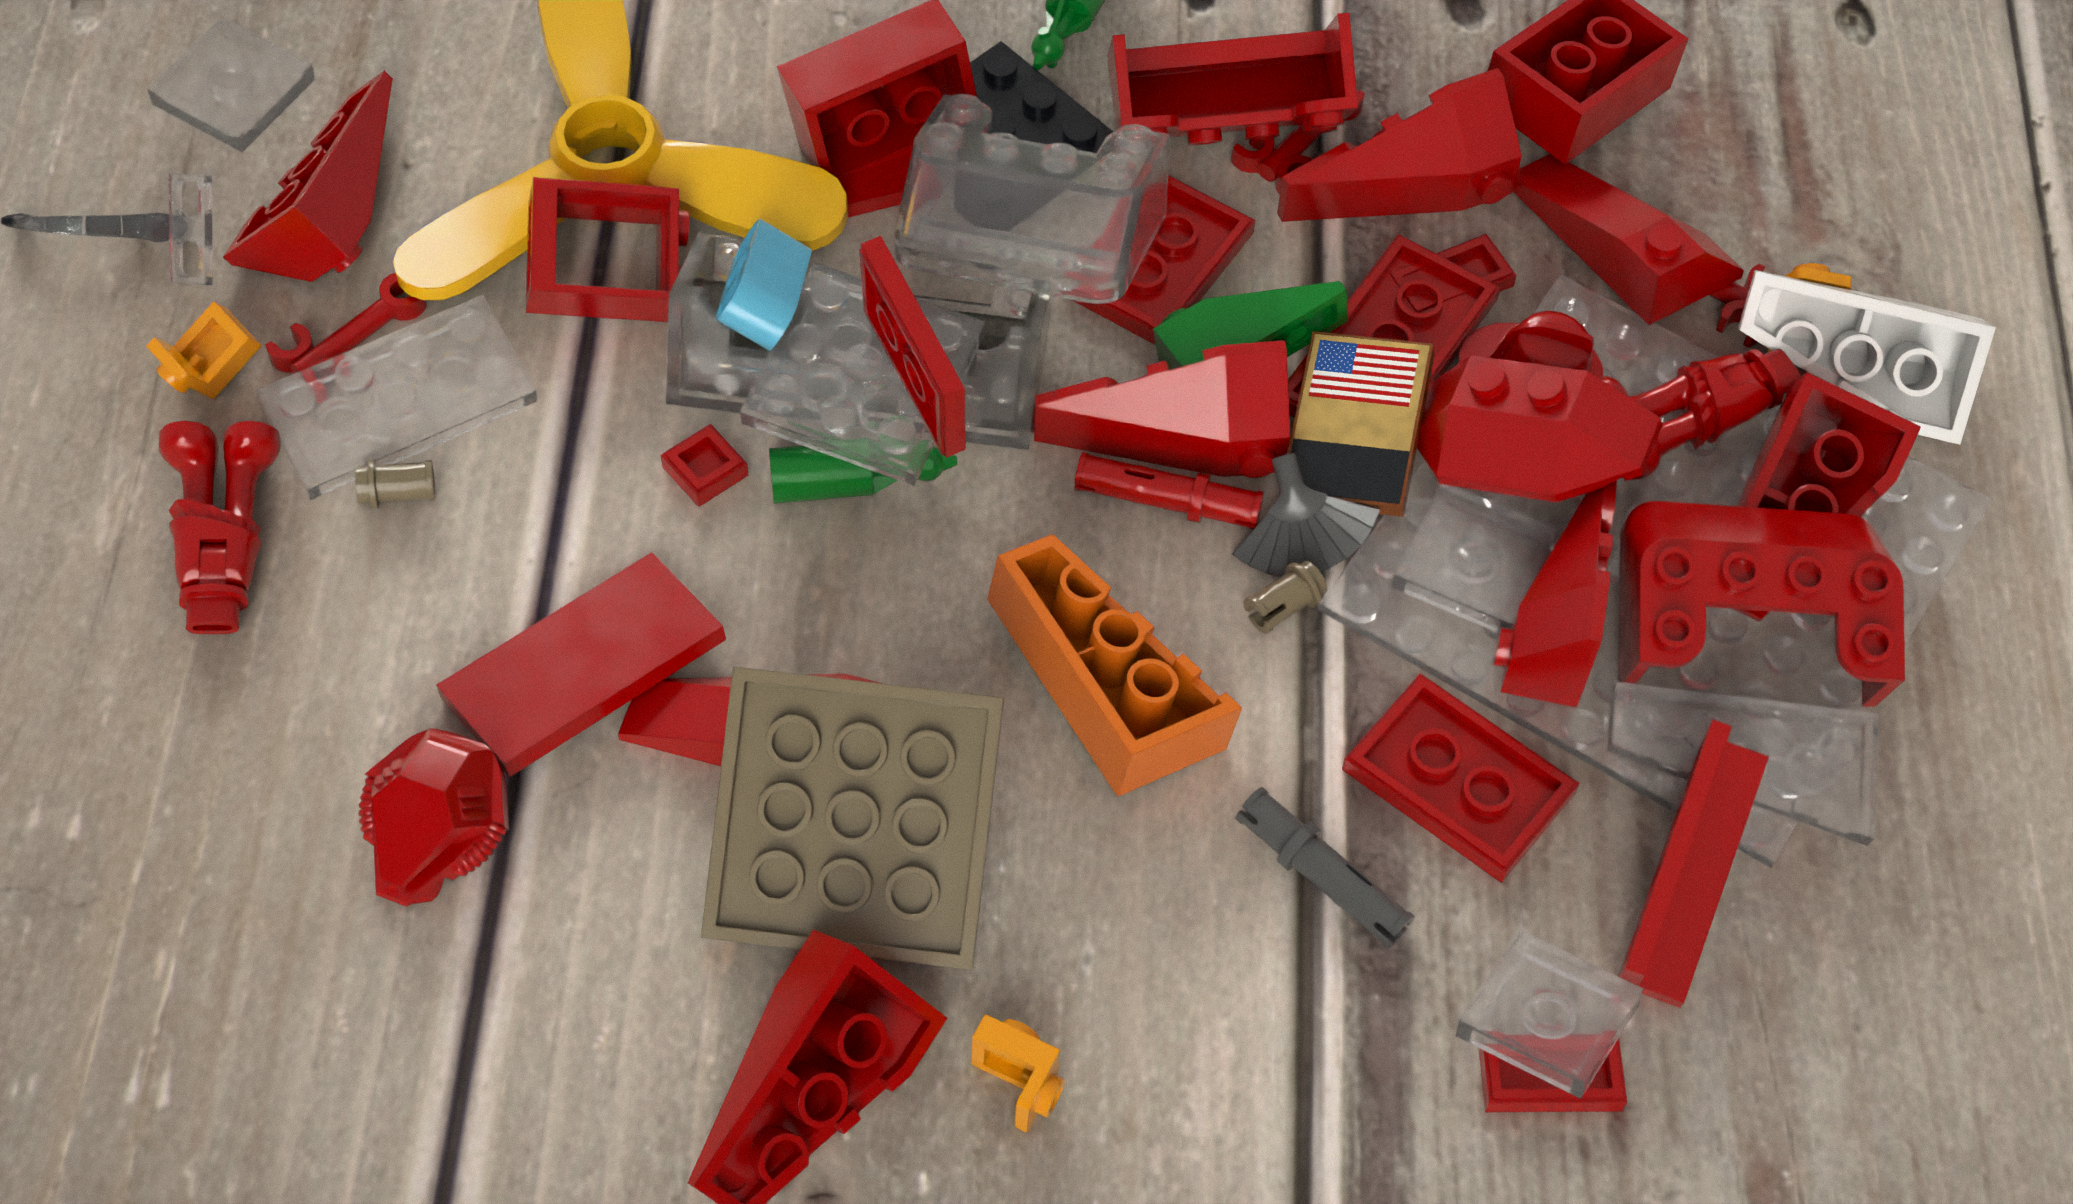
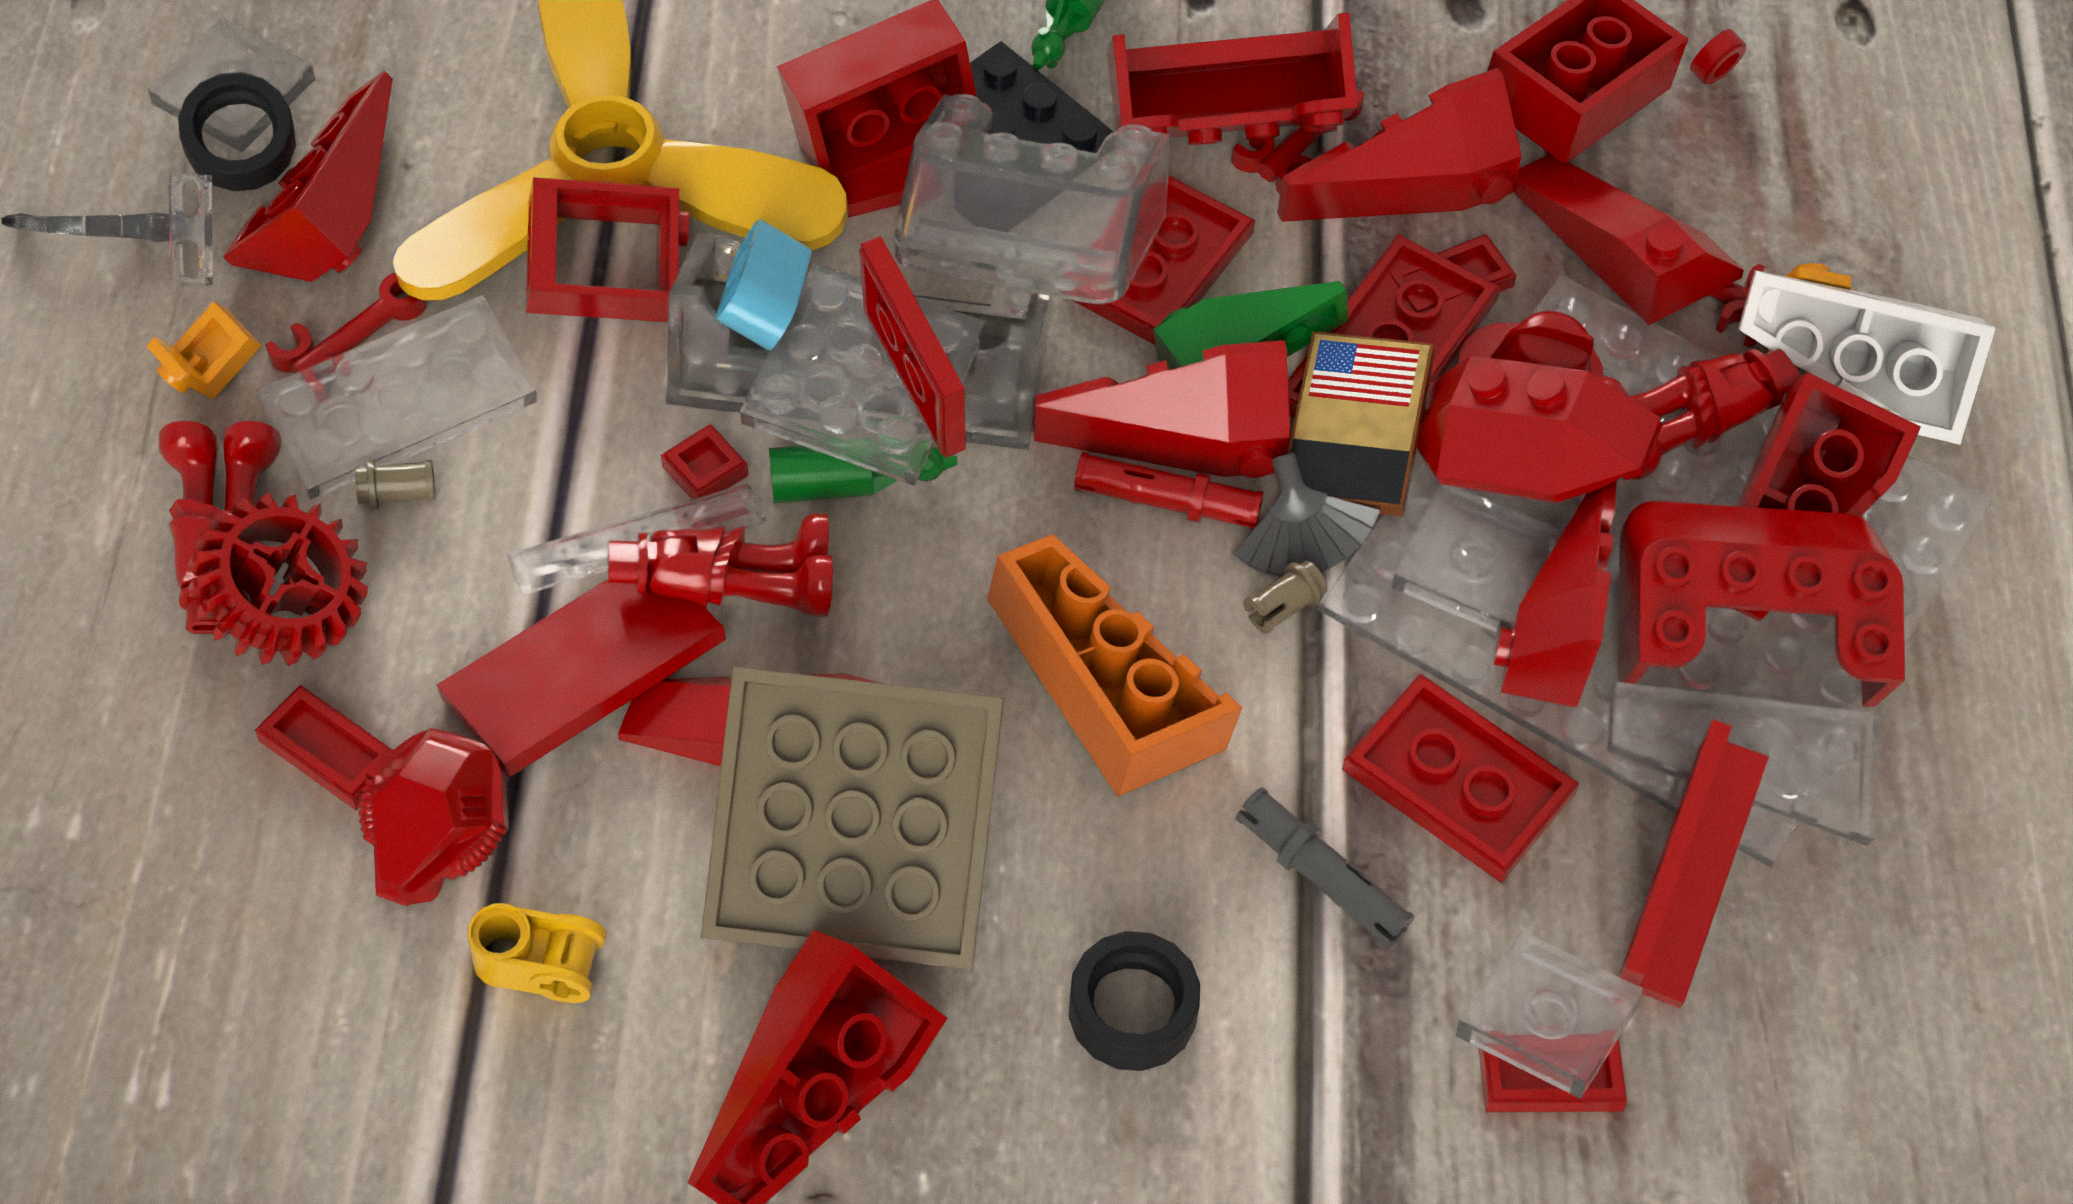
(227, 551): none -> red gear
(236, 89): none -> black tyre
(322, 744): none -> red tile
(550, 952): none -> yellow piece
(587, 551): none -> clear tile
(719, 563): none -> red piece
(1020, 1057): light orange bracket -> none
(1140, 952): none -> black tyre
(1718, 57): none -> red tile

